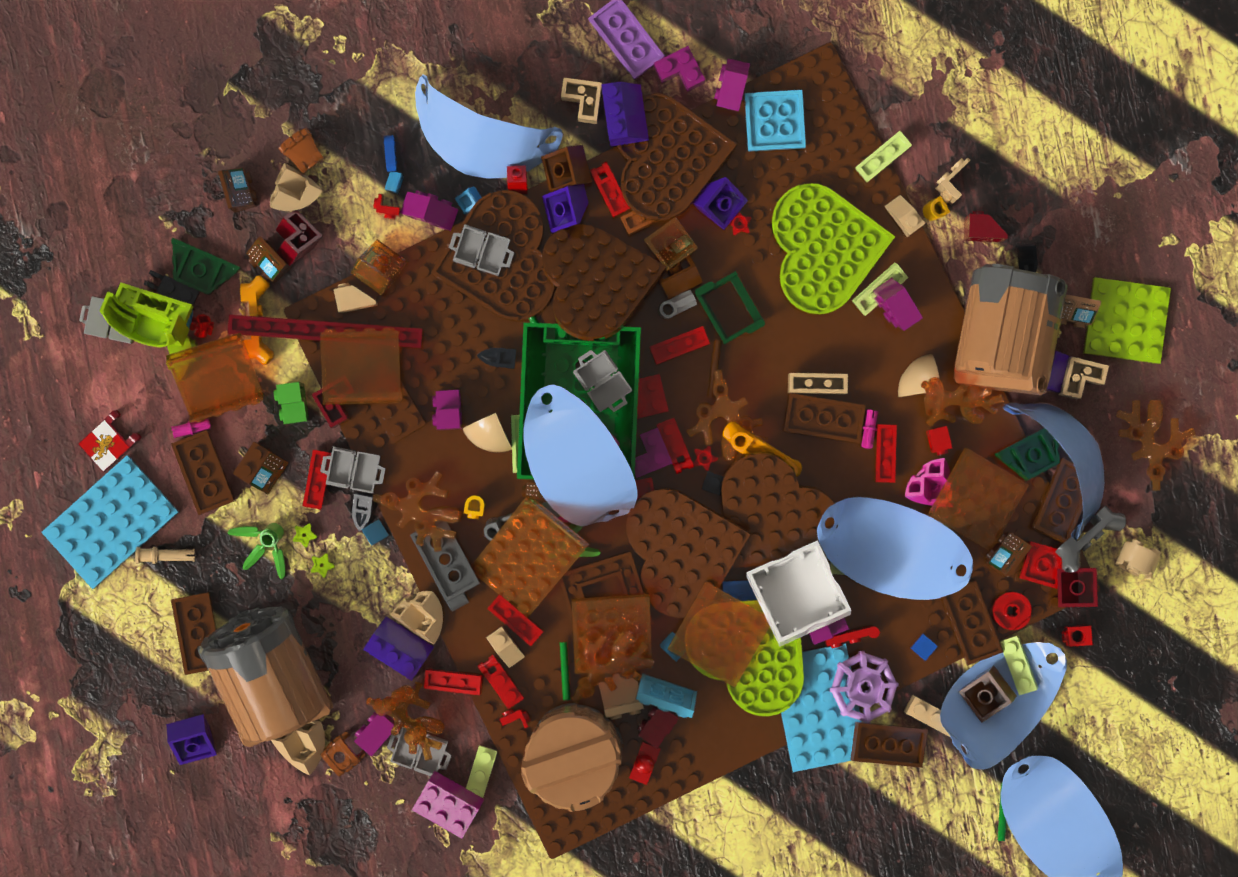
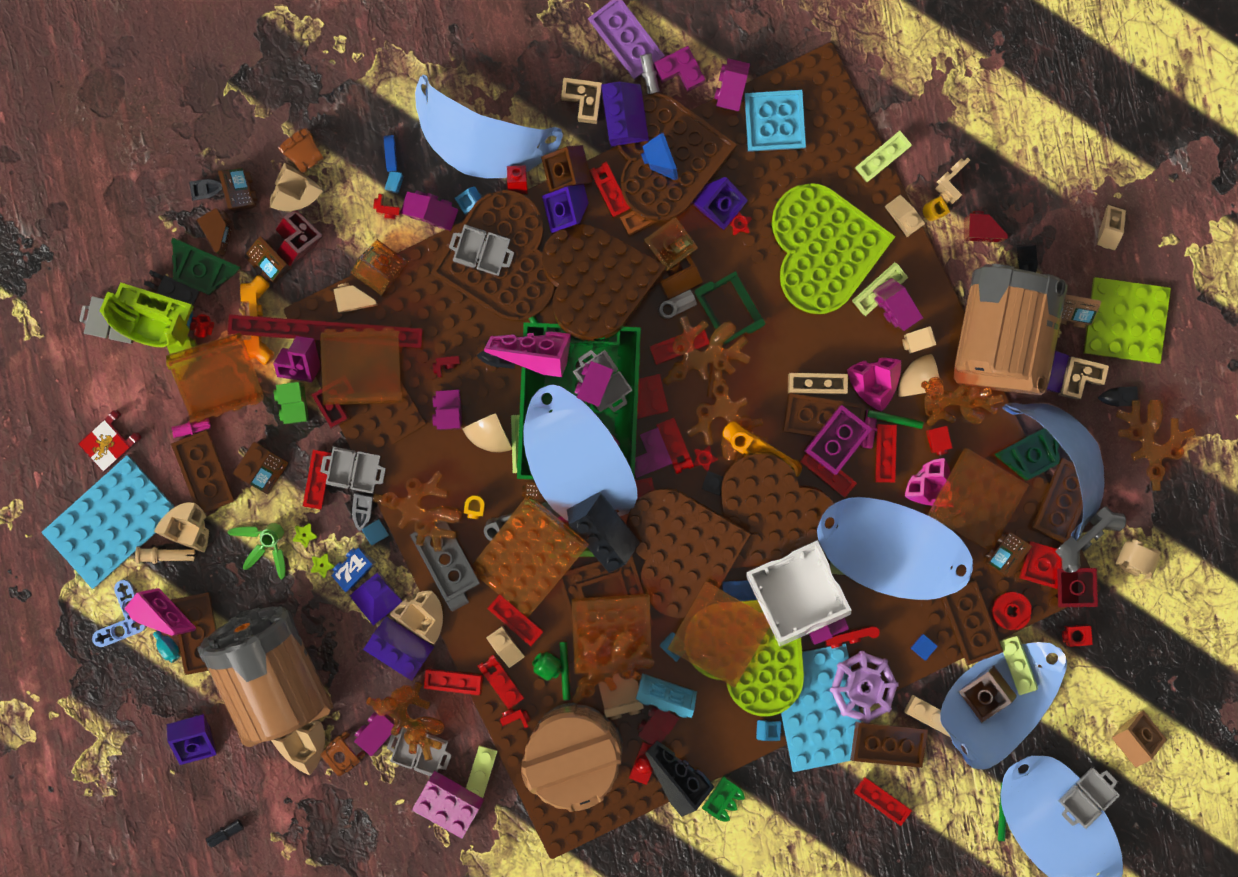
(127, 624): none -> light blue beam
(158, 612): none -> dark pink slope
(166, 647): none -> teal plant
(185, 526): none -> tan brick
(204, 189): none -> black plate
(217, 229): none -> reddish brown slope
(224, 833): none -> black axle
(299, 361): none -> magenta brick
(353, 569): none -> blue slope
(376, 598): none -> dark purple slope
(448, 362): none -> dark red bracket
(541, 353): none -> dark pink wedge
(546, 666): none -> green head
(594, 383): none -> magenta brick
(604, 531): none -> black slope
(649, 73): none -> light grey pin
(659, 157): none -> blue slope
(681, 783): none -> black wedge
(699, 359): none -> clear orange plant
(722, 799): none -> green plate
(768, 730): none -> dark azure slope
(838, 439): none -> magenta brick
(840, 483): none -> red plate
(876, 381): none -> dark pink brick
(882, 801): none -> red plate
(895, 419): none -> green bar
(919, 340): none -> tan slope
(1095, 792): none -> light grey piece
(1111, 227): none -> tan slope
(1119, 396): none -> black plate
(1139, 739): none -> medium nougat slope

